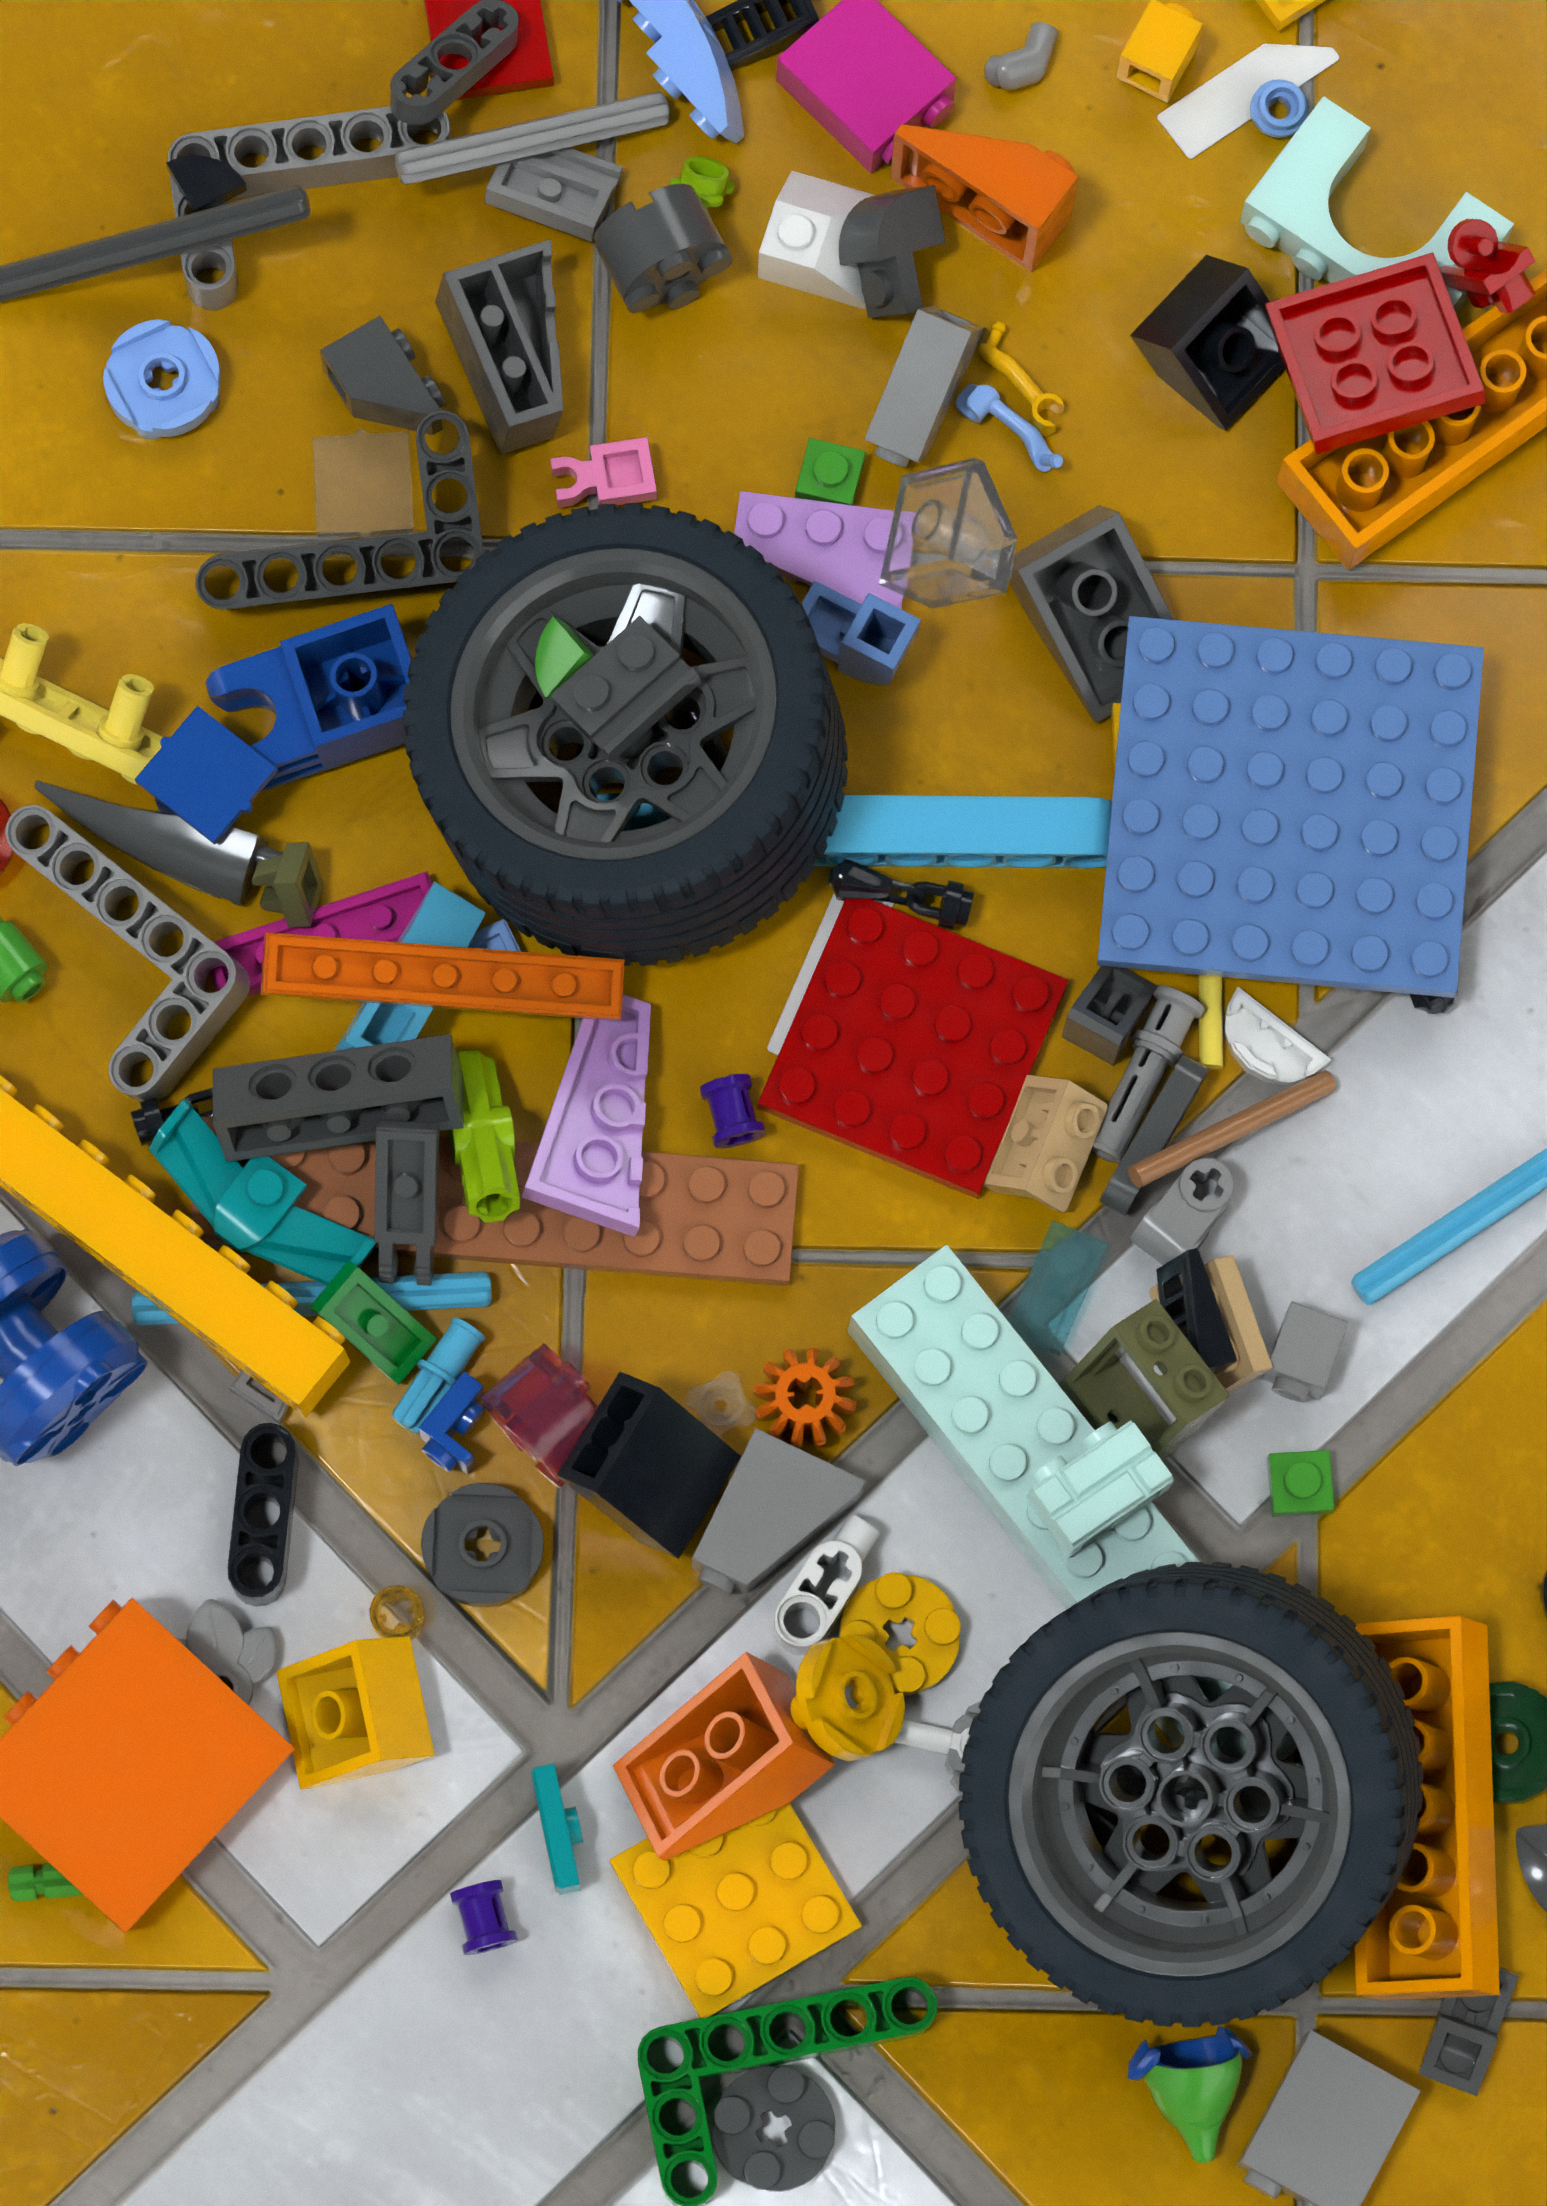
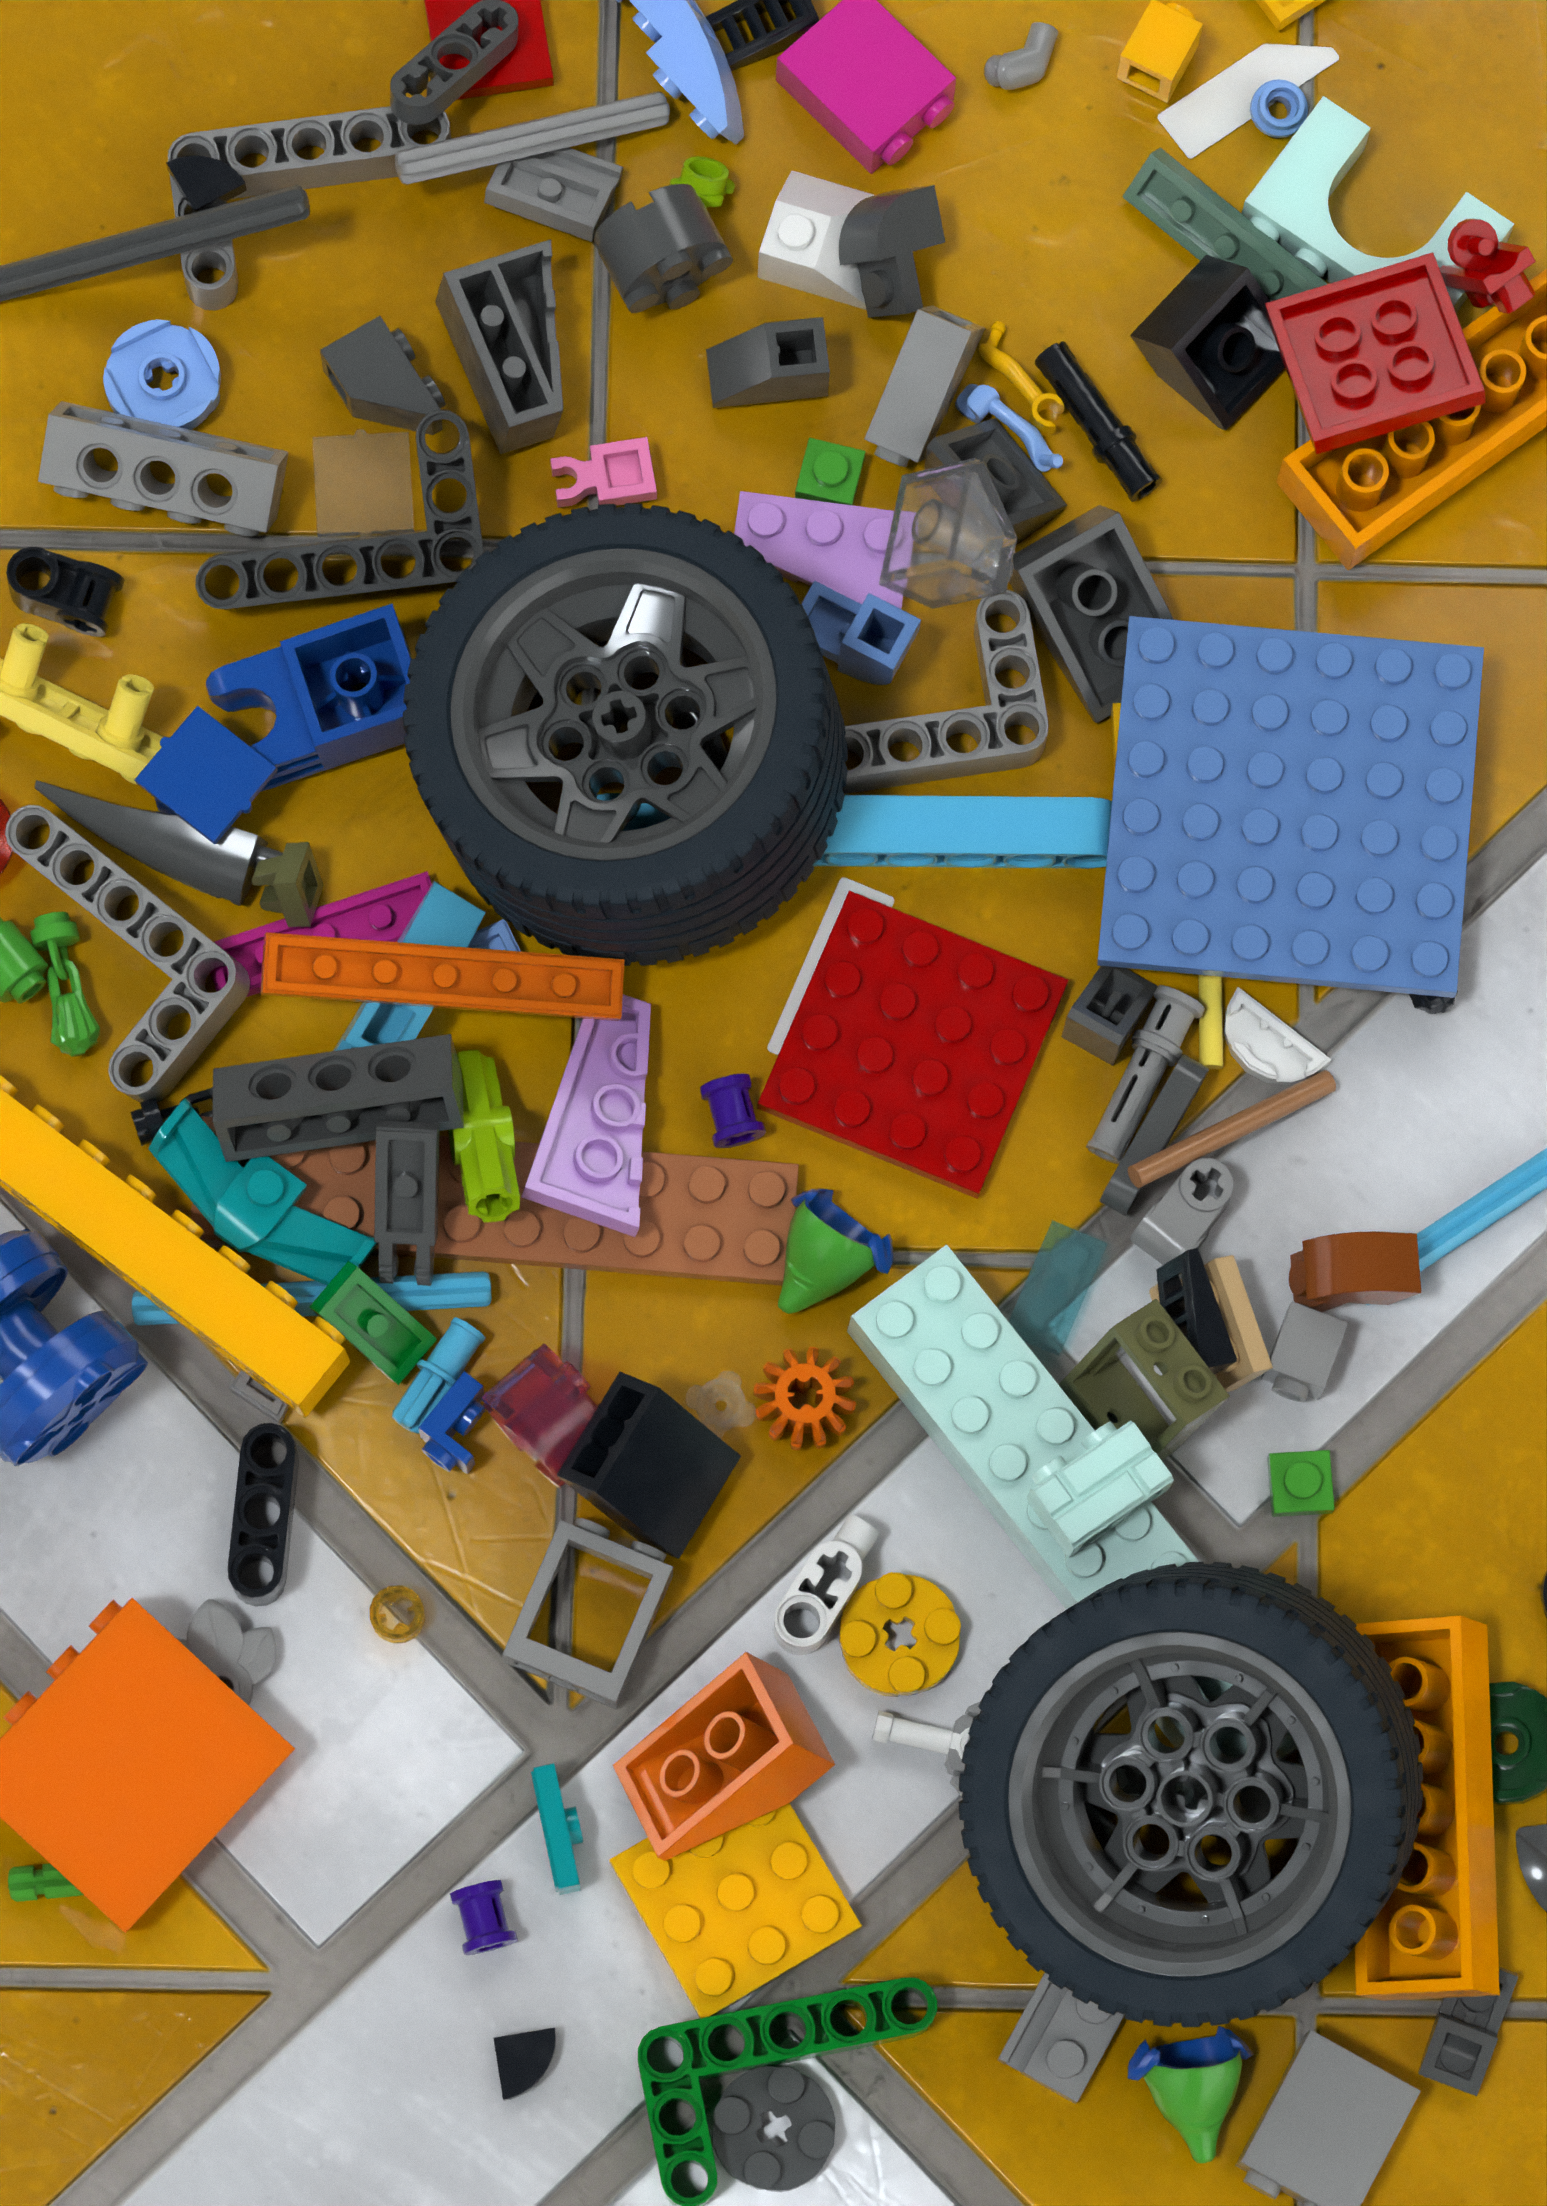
(68, 590): none -> black piece
(72, 1022): none -> bright green piece
(250, 468): none -> light grey brick
(355, 1711): yellow slope -> none
(459, 1519): dark grey plate -> none
(523, 2060): none -> black tile
(558, 656): bright green tile -> none
(566, 1670): none -> light grey window
(625, 688): dark grey plate -> none
(770, 364): none -> dark grey slope
(770, 1512): light grey slope -> none
(822, 1703): yellow plate -> none
(827, 1251): none -> bright green hat
(859, 882): black piece -> none
(984, 723): none -> light grey beam
(991, 186): orange slope -> none
(1020, 485): none -> dark grey slope
(1046, 1142): tan bracket -> none
(1059, 2040): none -> light grey plate
(1111, 440): none -> black pin
(1213, 227): none -> sand green plate
(1355, 1269): none -> dark orange brick

